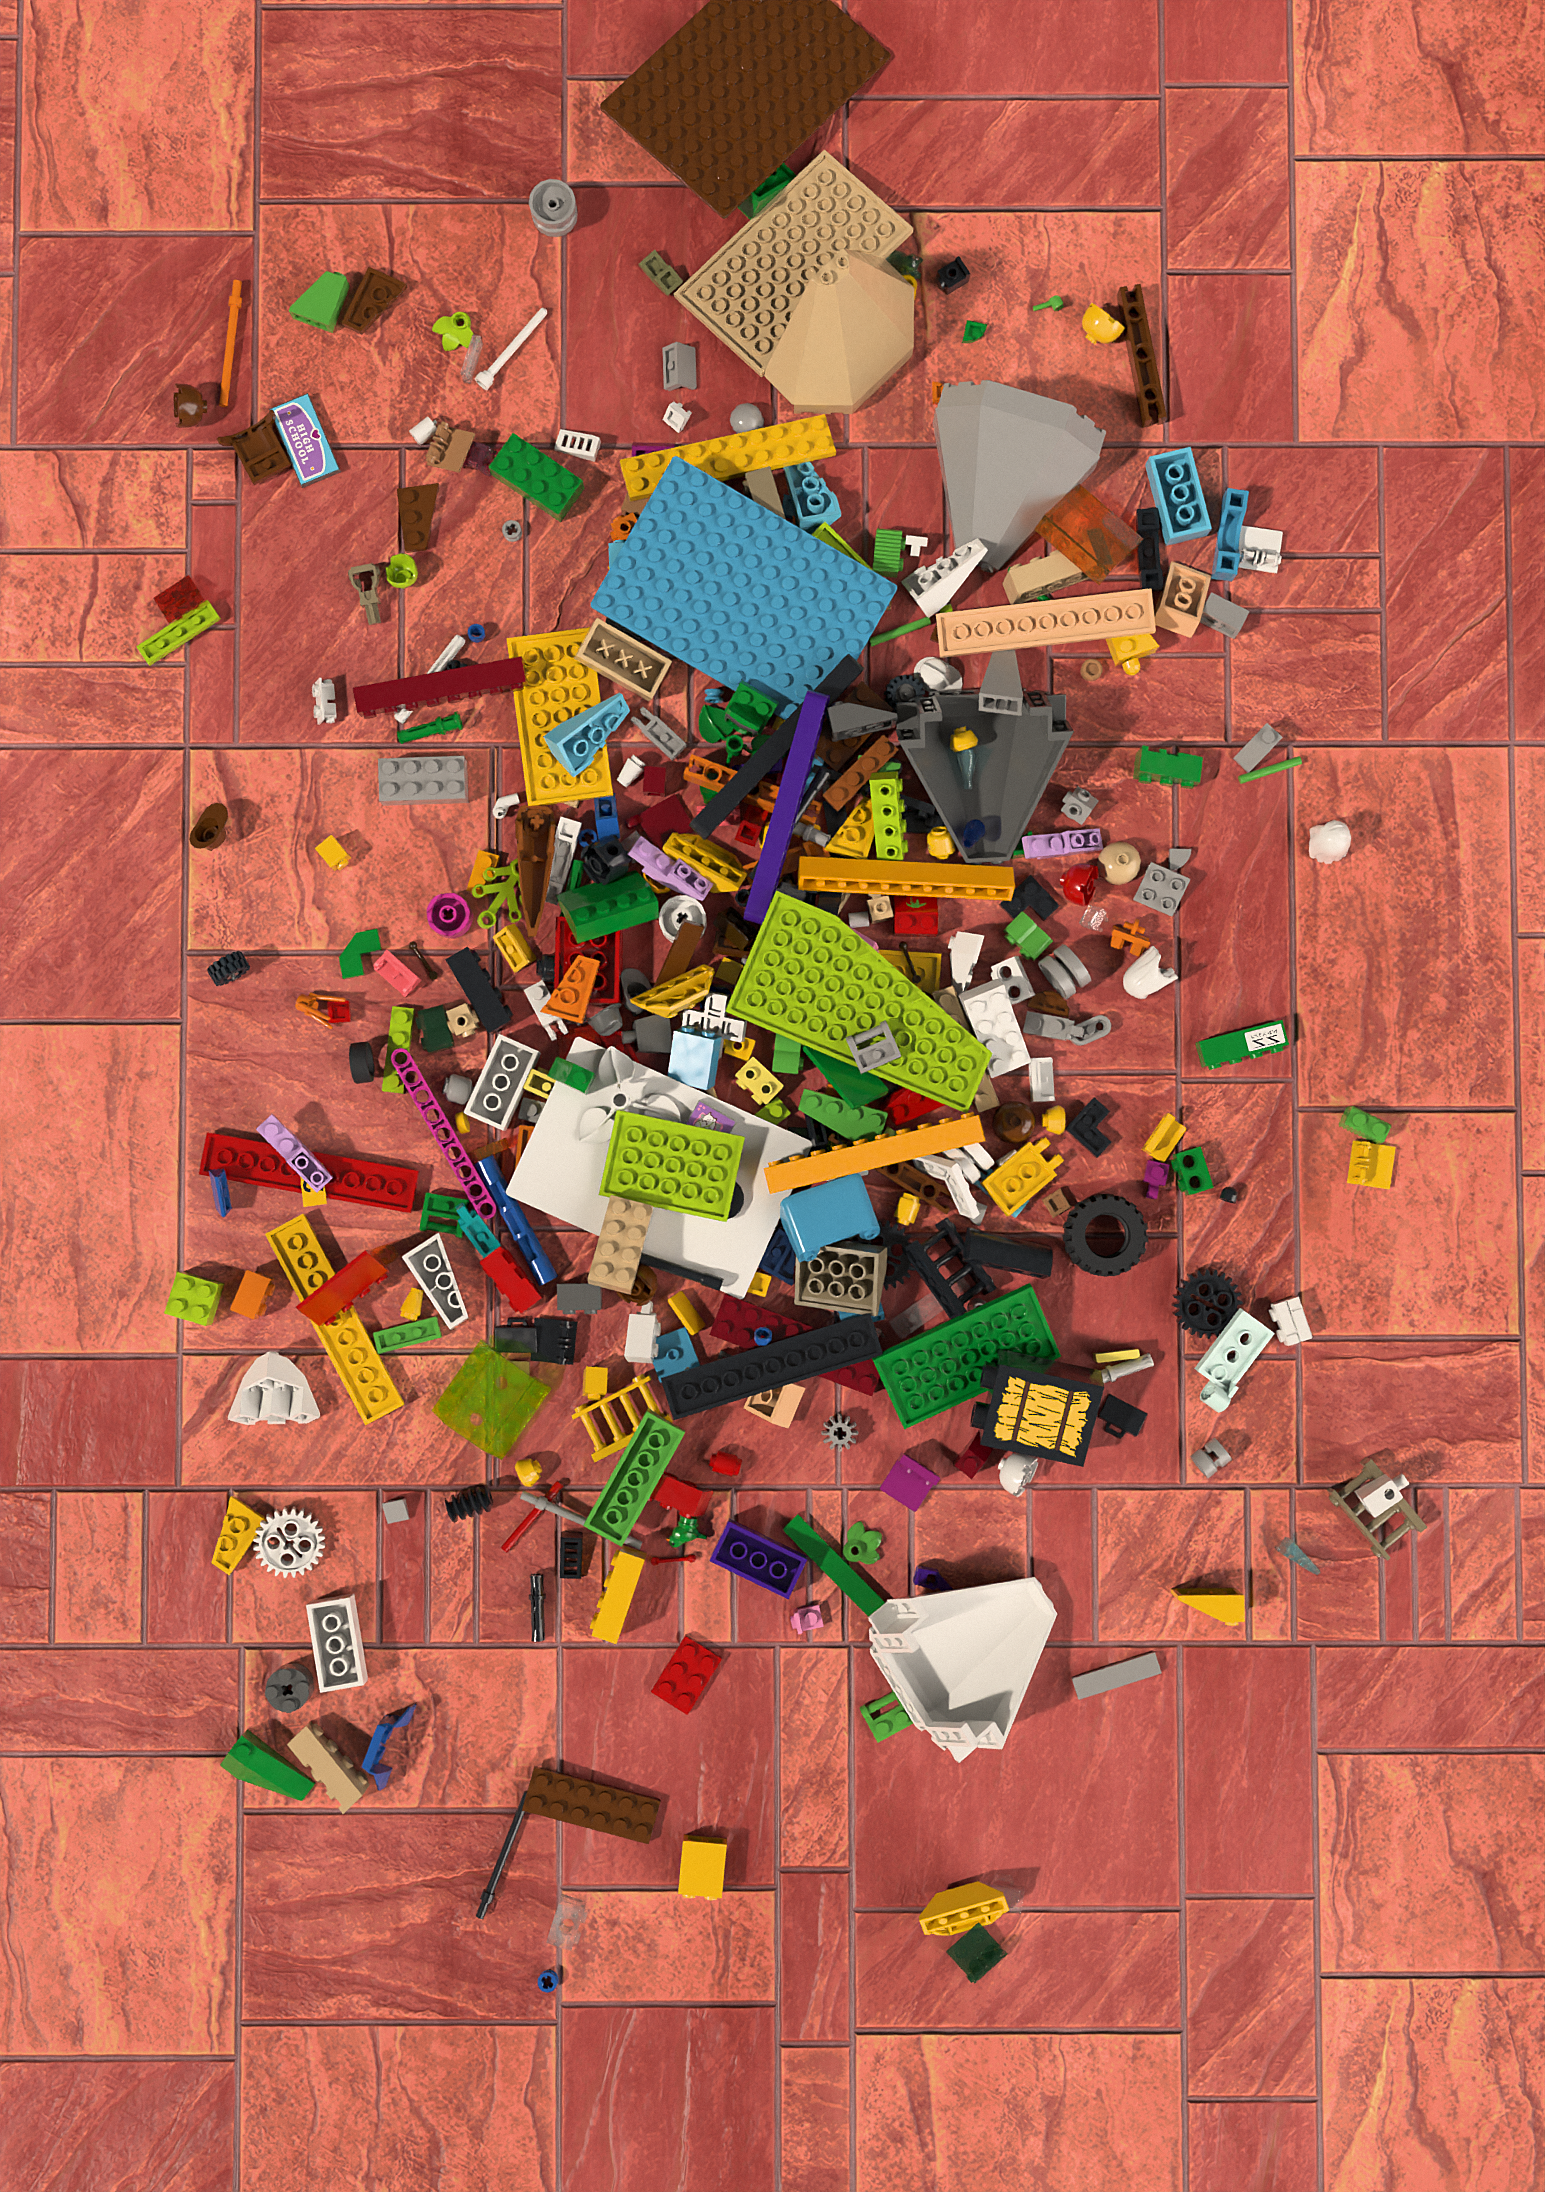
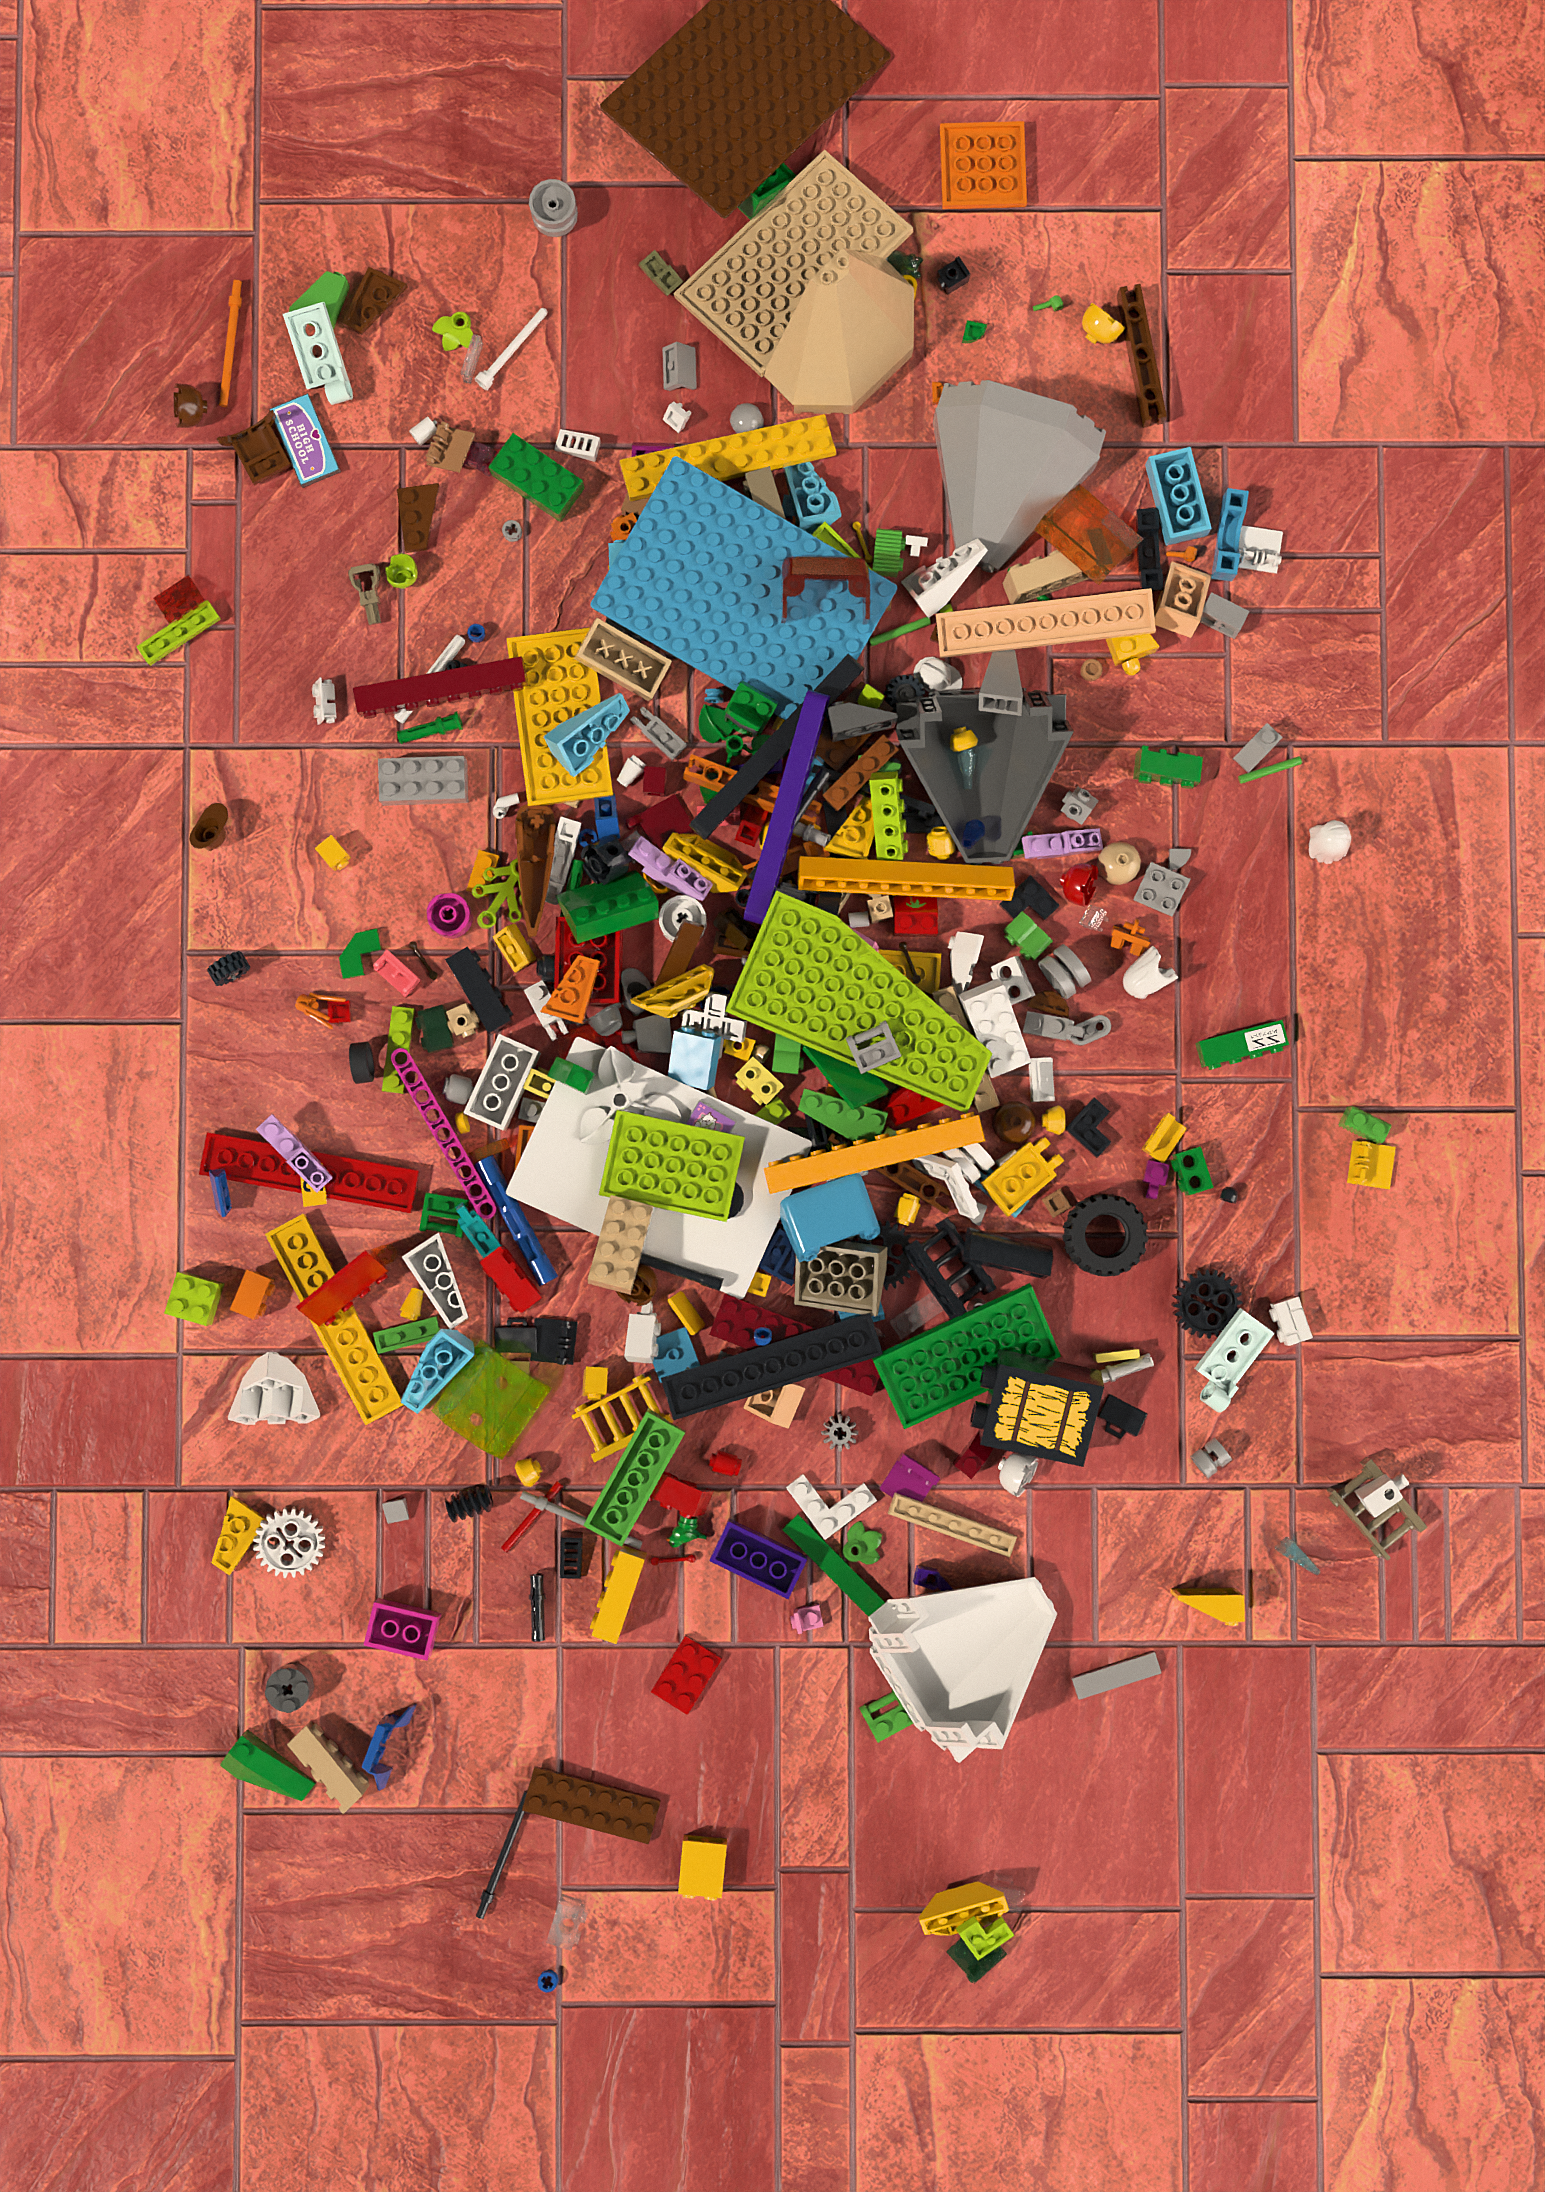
(329, 367): none -> light aqua hinge
(337, 1643): white brick -> none
(402, 1629): none -> dark pink brick
(436, 1367): none -> medium azure wedge
(579, 1297): dark grey brick -> none
(729, 971): yellow tile -> none
(761, 1052): none -> tan hinge
(798, 569): none -> clear red windscreen
(829, 1519): none -> white plate
(856, 526): none -> yellow hinge
(870, 697): none -> lime slope
(952, 1524): none -> tan tile
(983, 165): none -> orange plate
(984, 1940): none -> lime plate
(1189, 555): none -> orange hand

